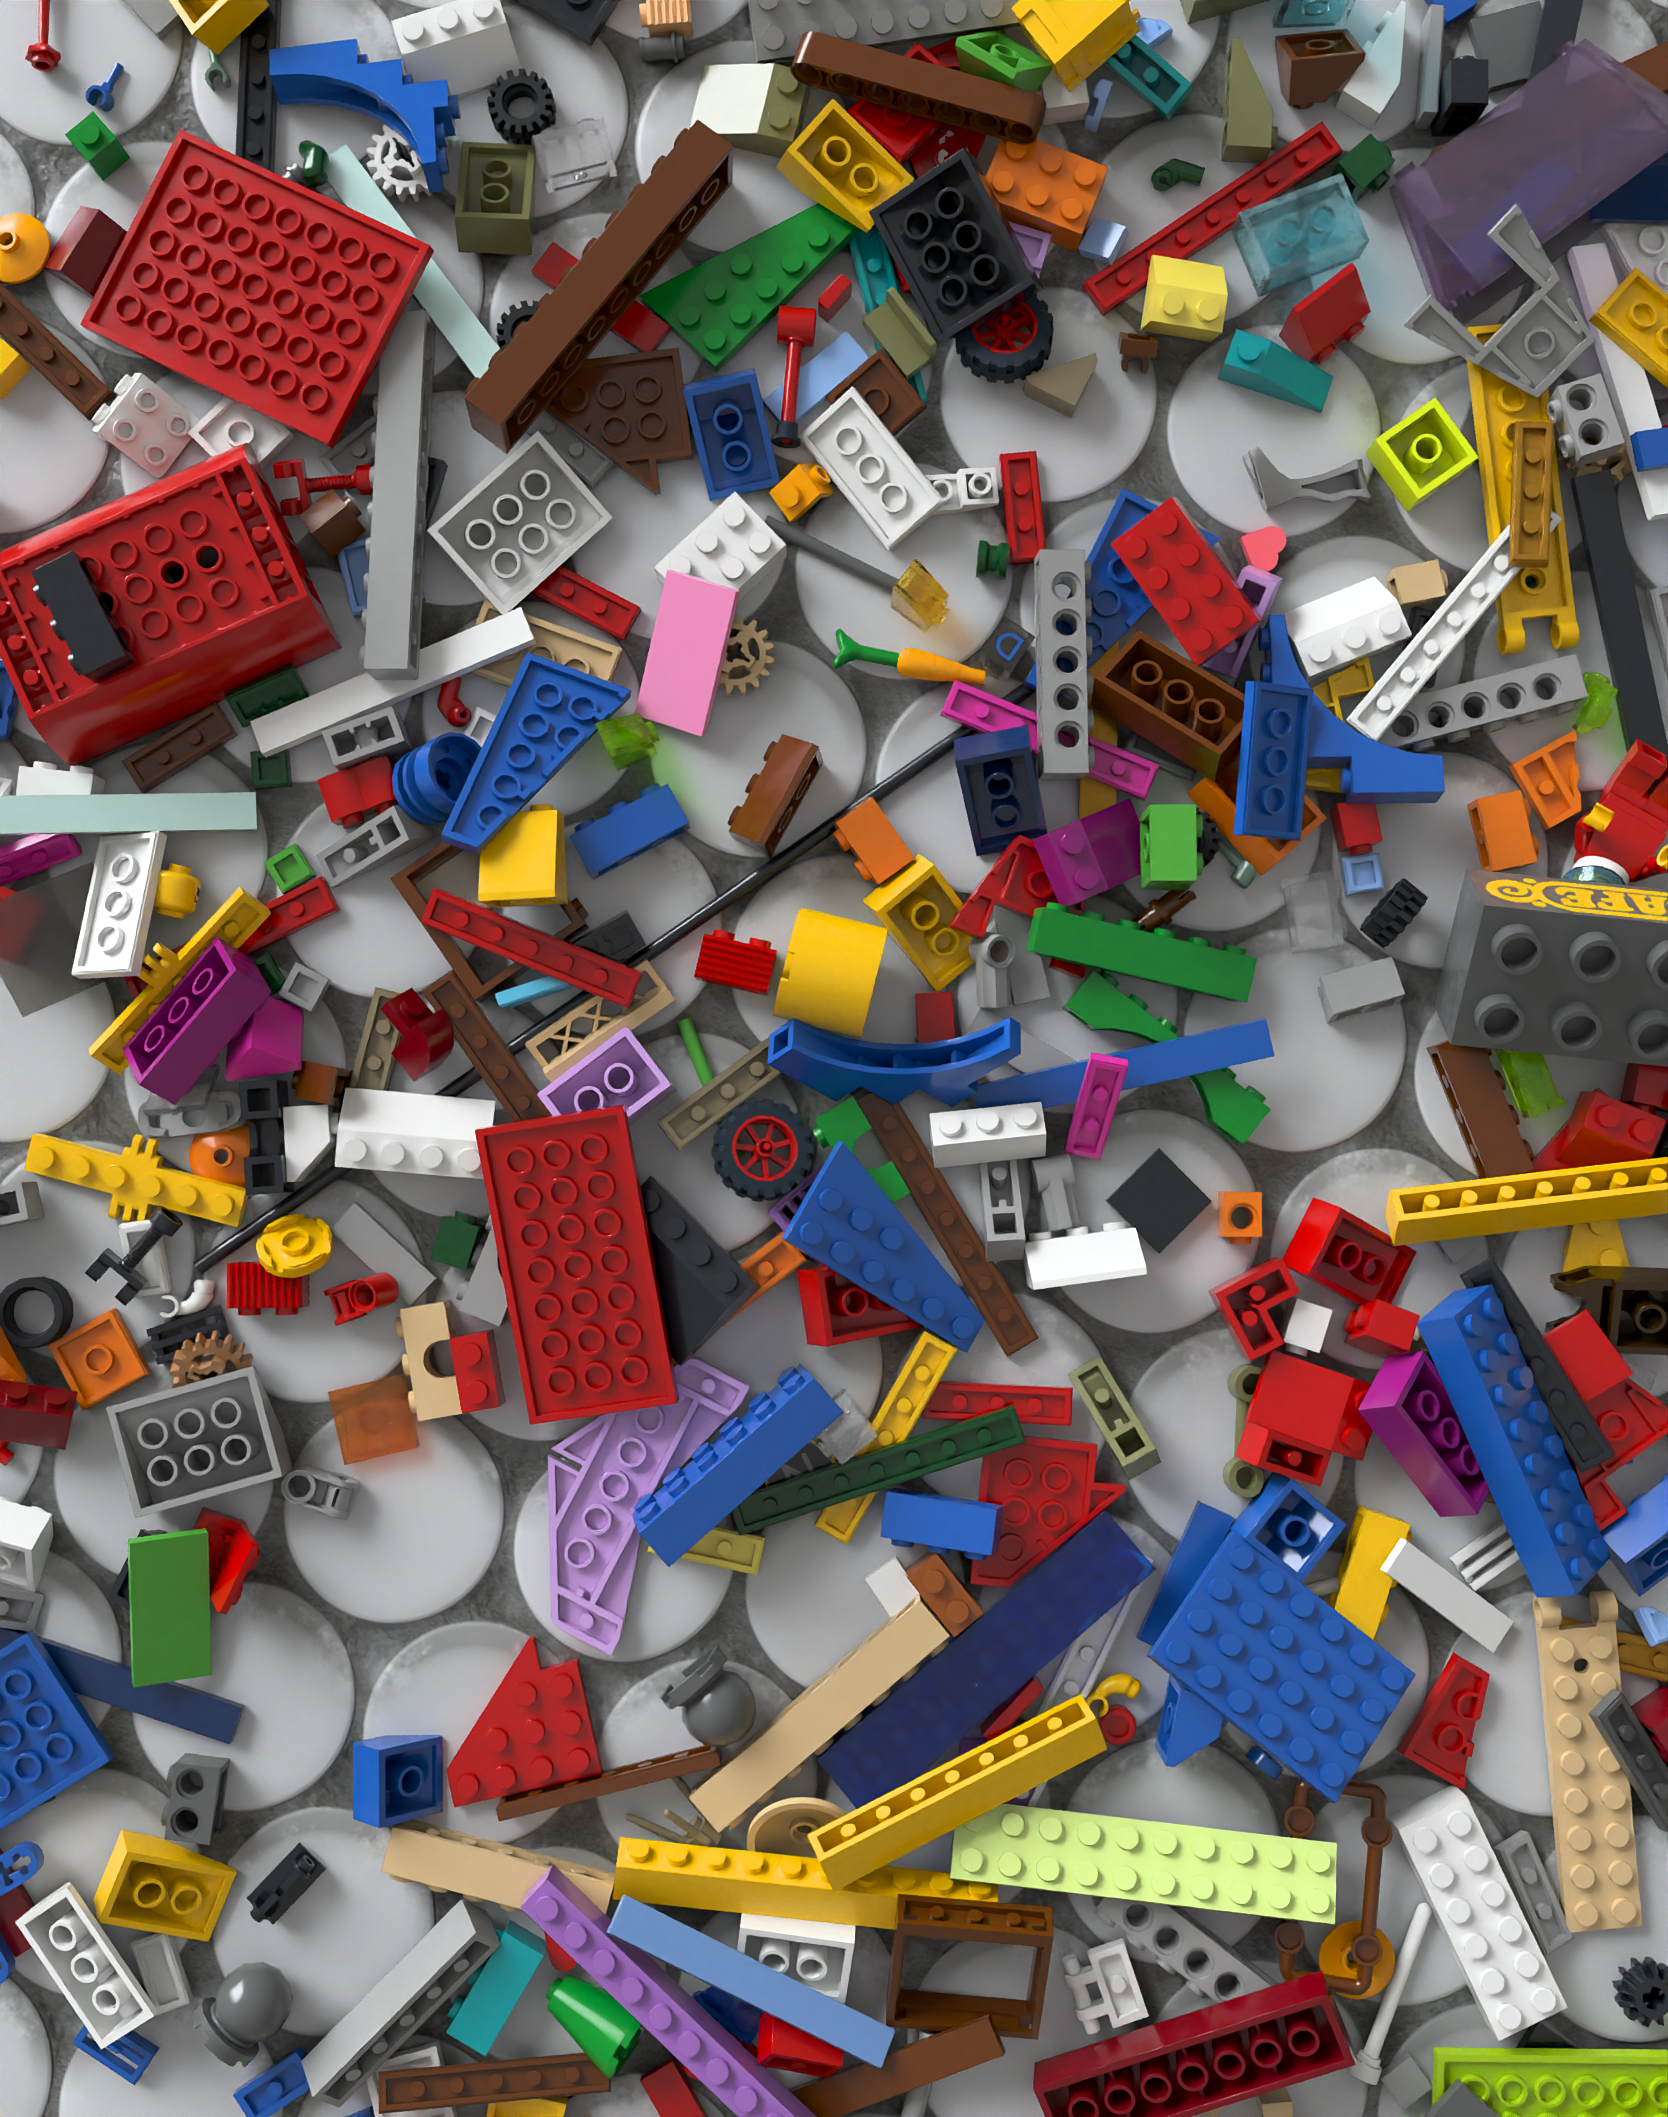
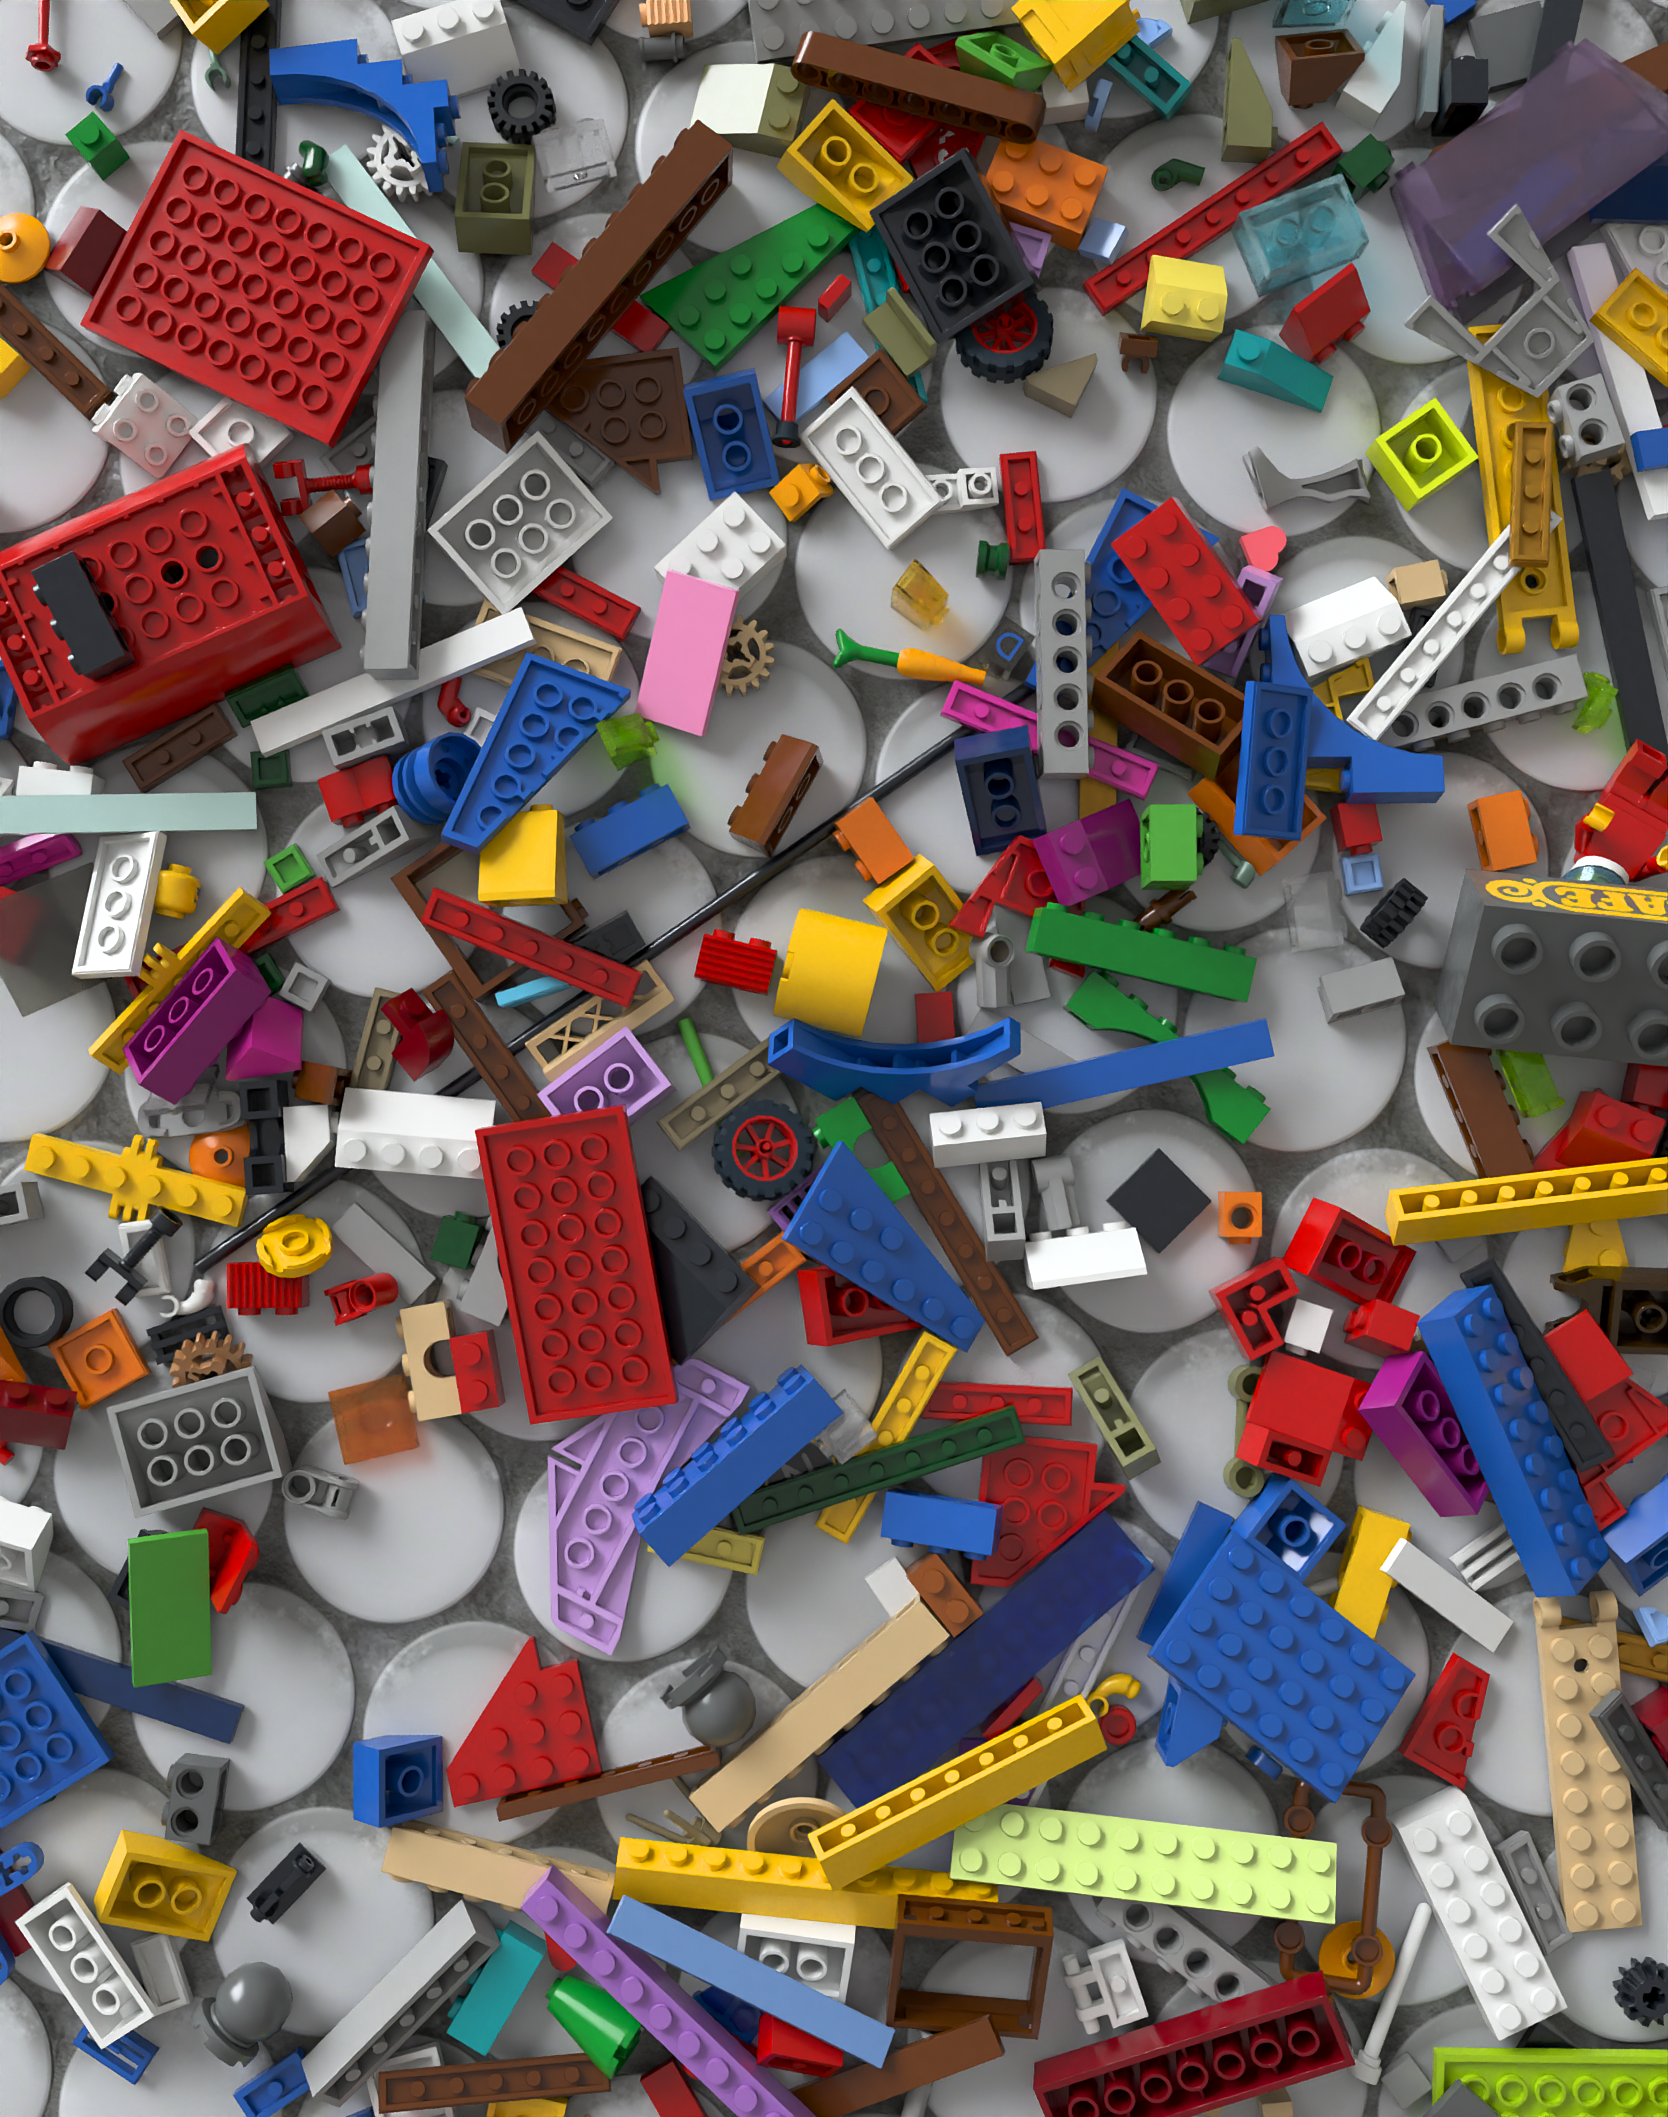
(831, 554): dark grey bar -> none
(1095, 1105): dark pink tile -> none
(1551, 780): orange wing -> none

